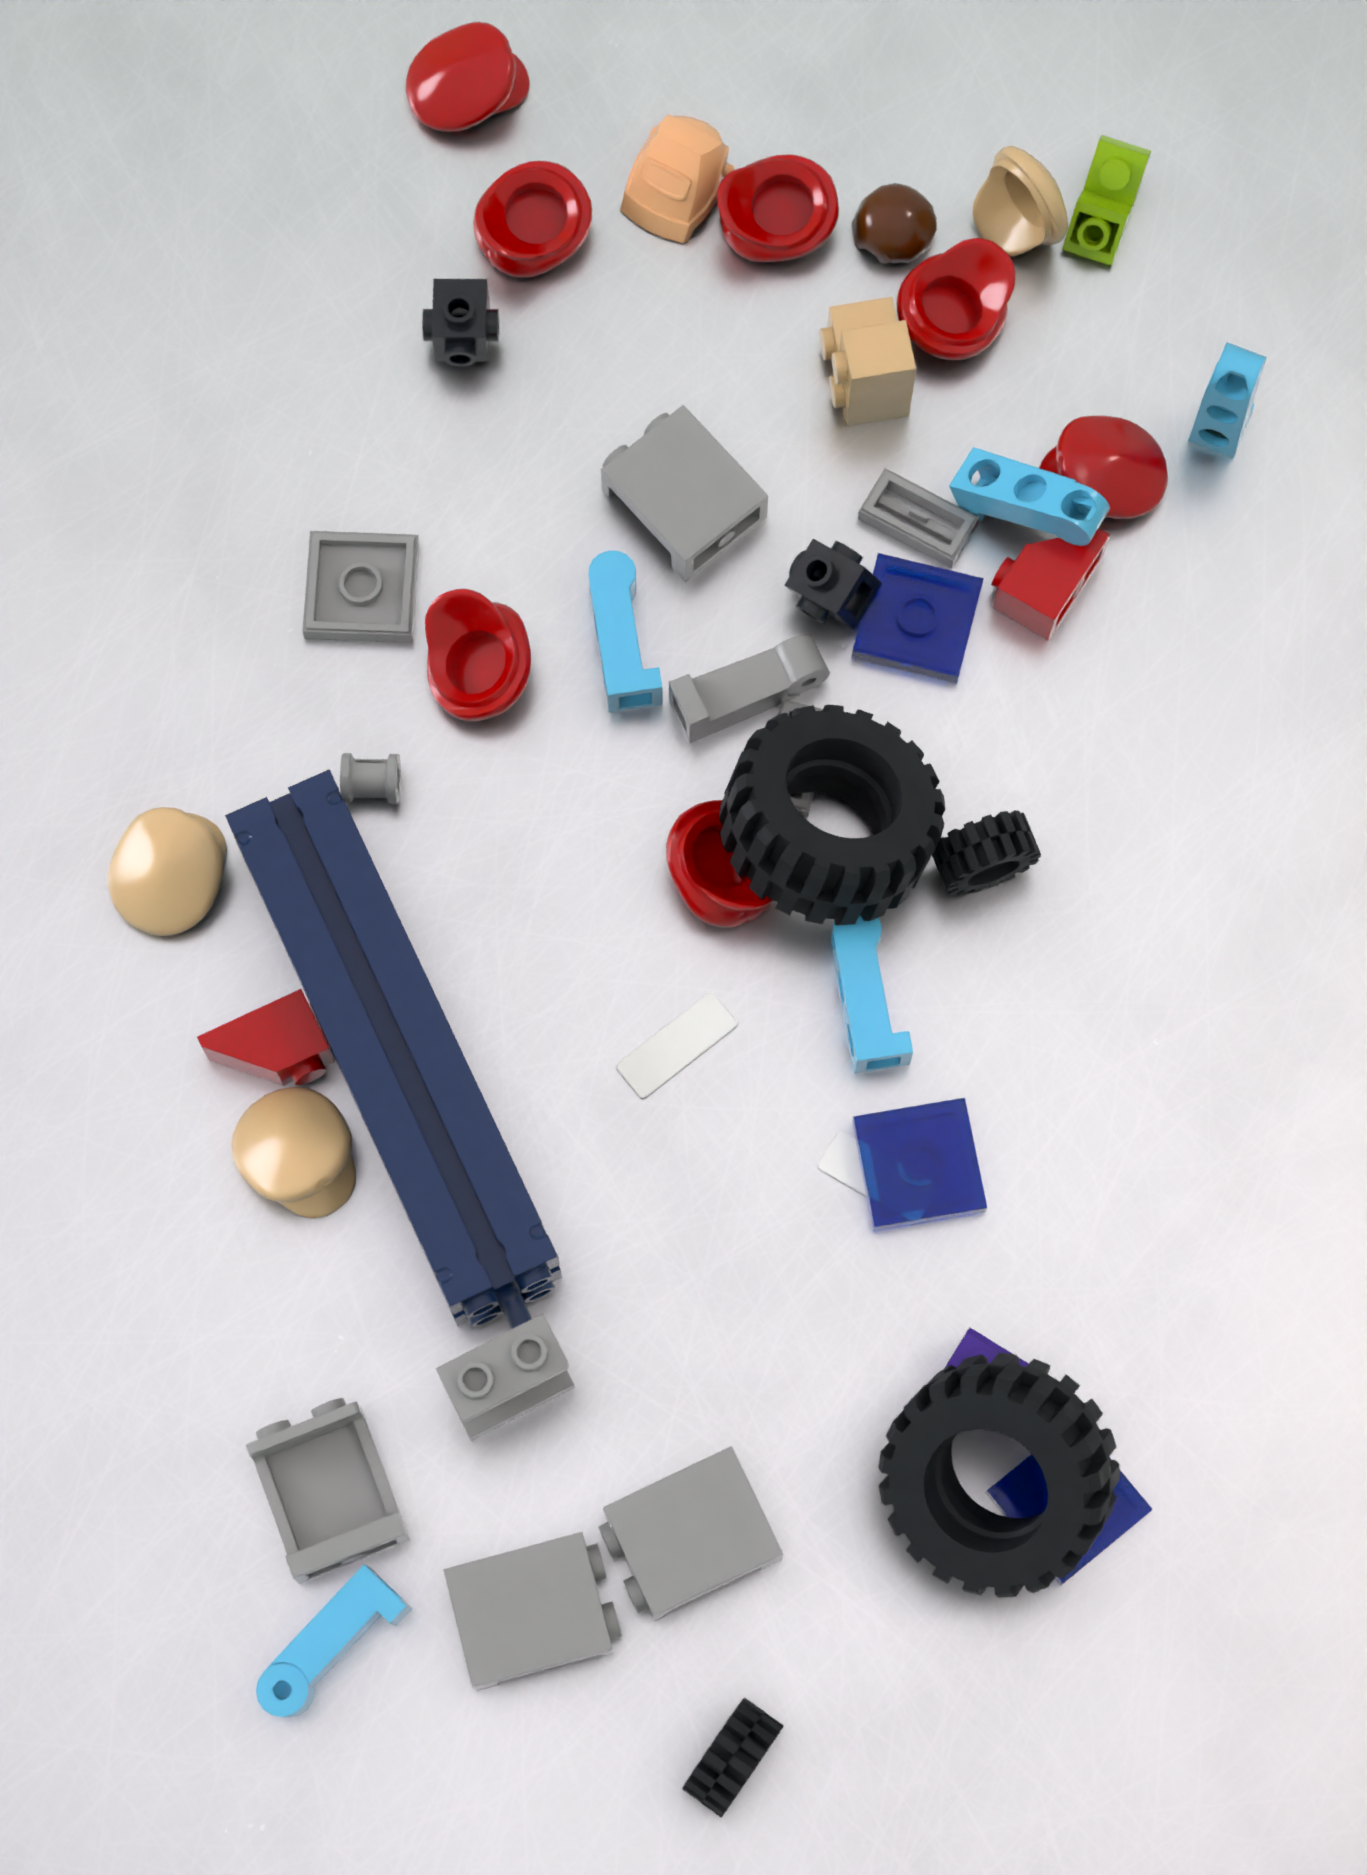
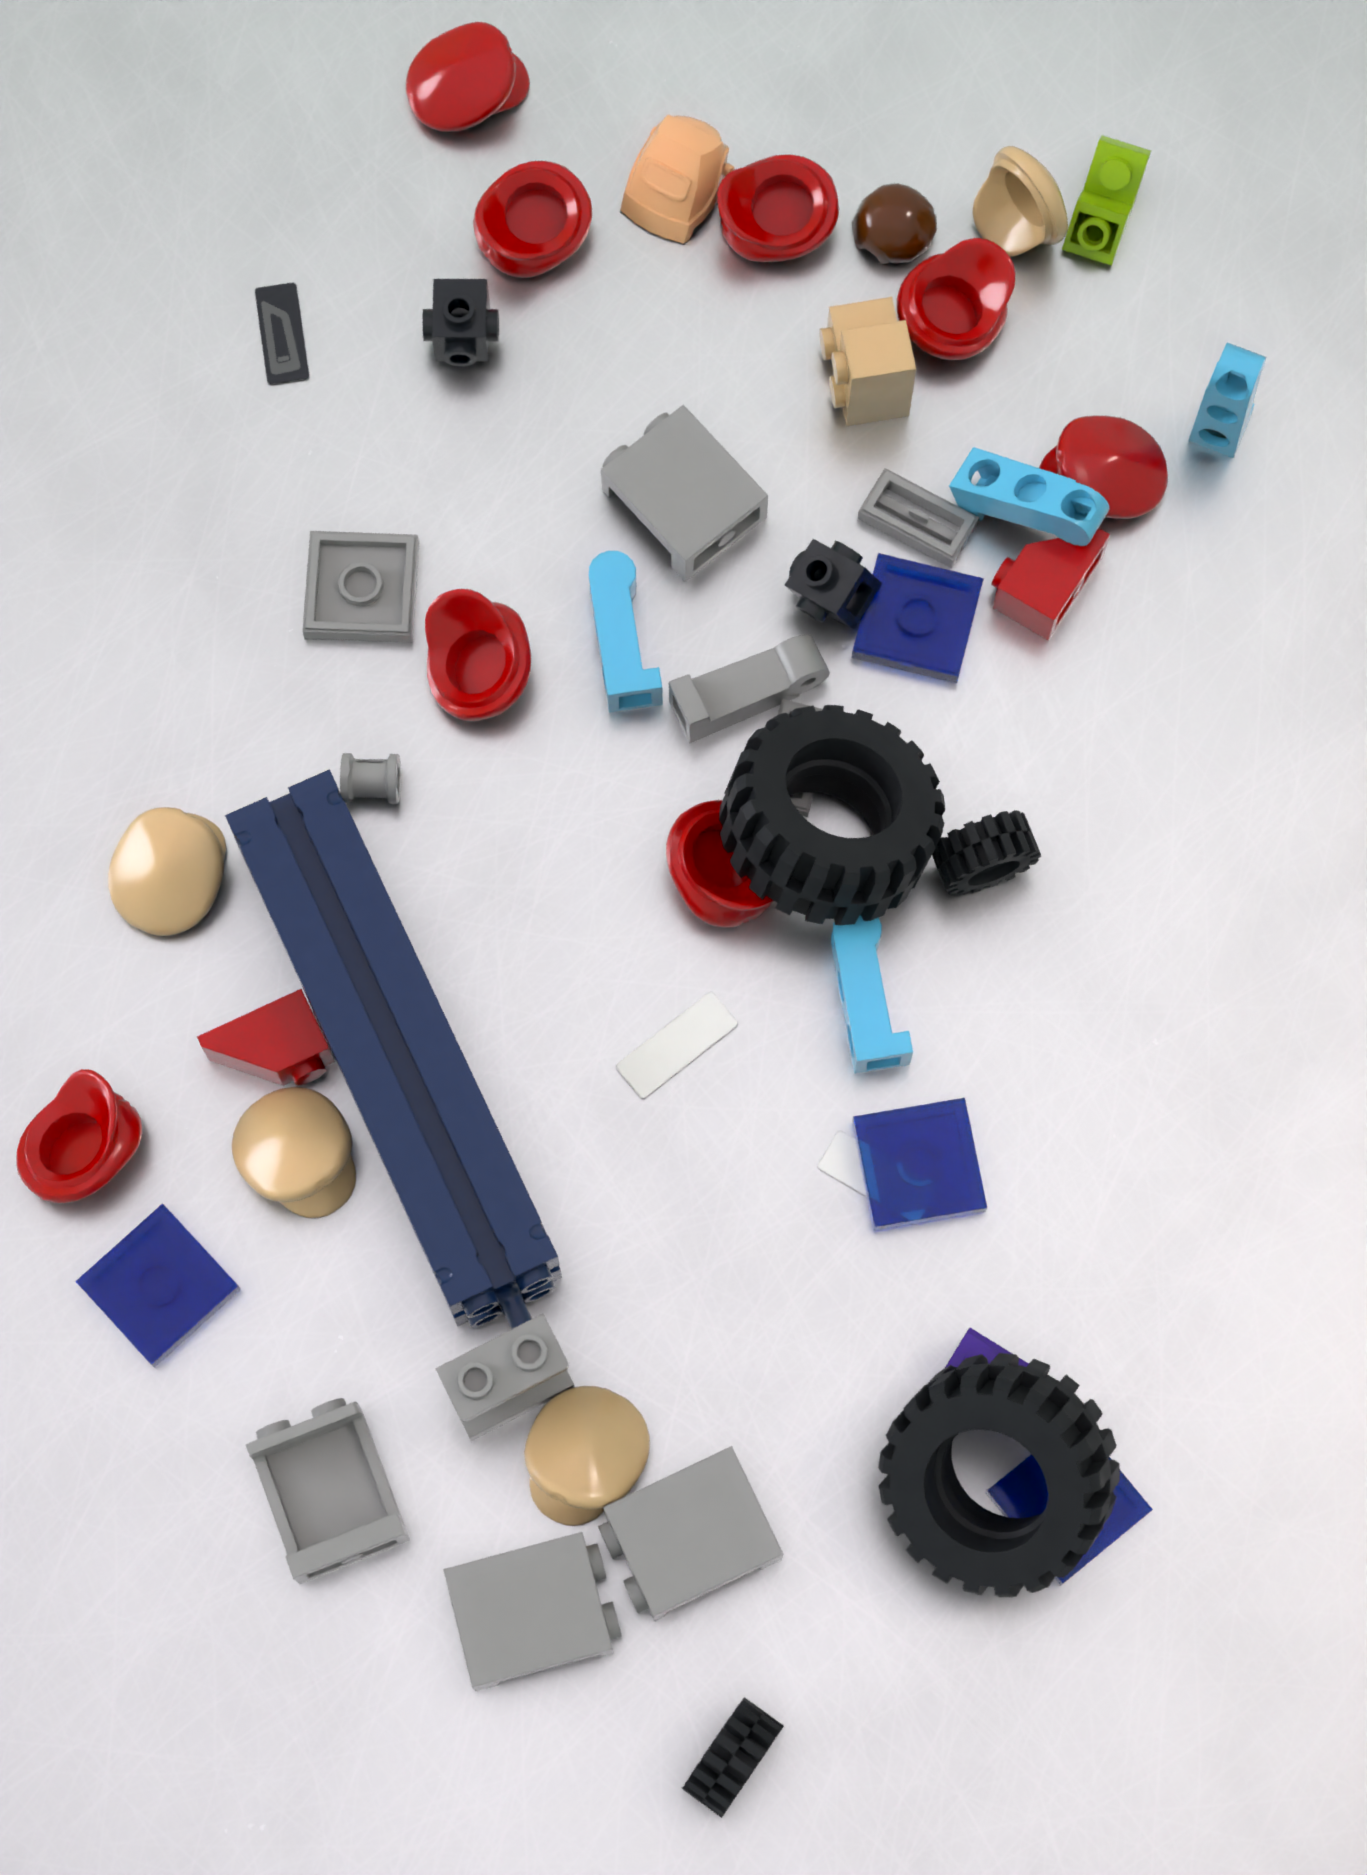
(78, 1140): none -> red piece
(158, 1285): none -> clear blue tile
(281, 333): none -> black sticker
(289, 1681): medium azure leg -> none
(584, 1453): none -> tan piece

